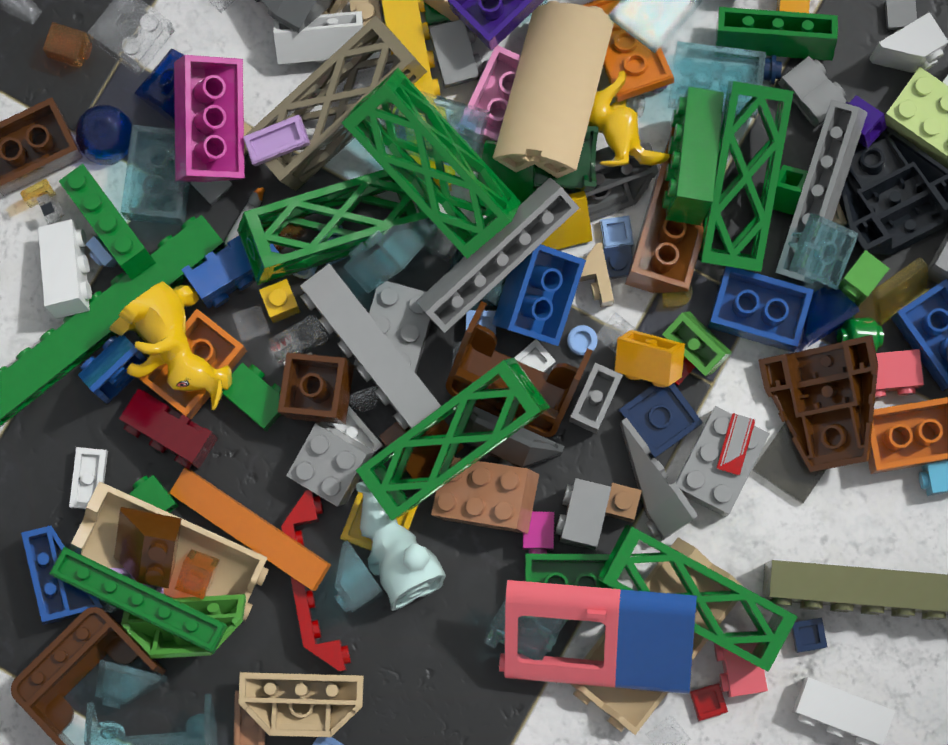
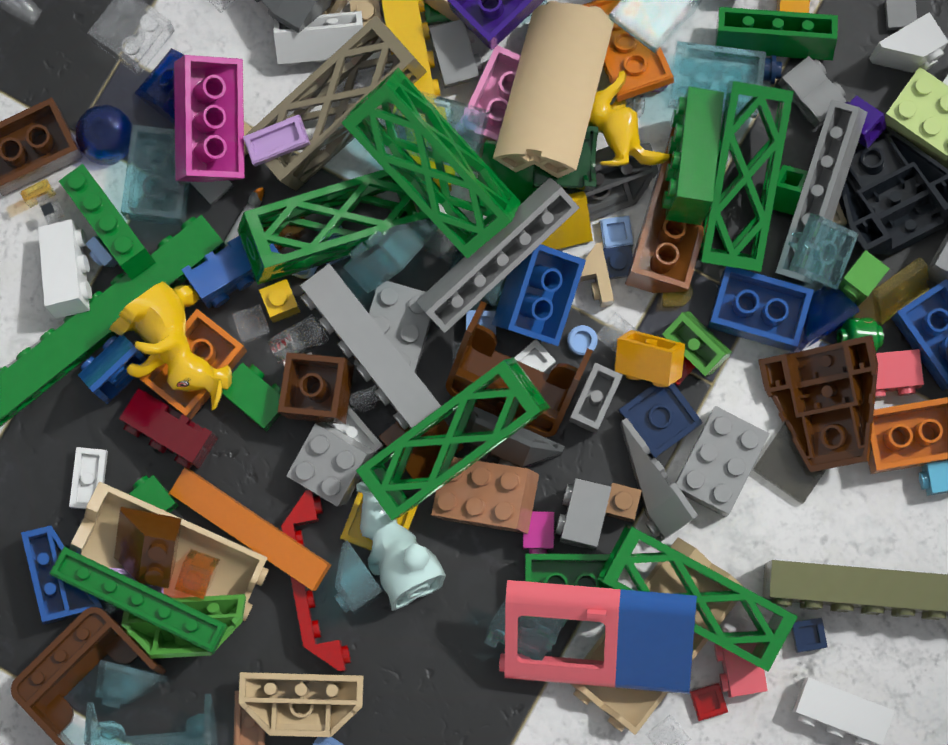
(67, 45): clear orange brick -> none
(736, 444): sticker -> none

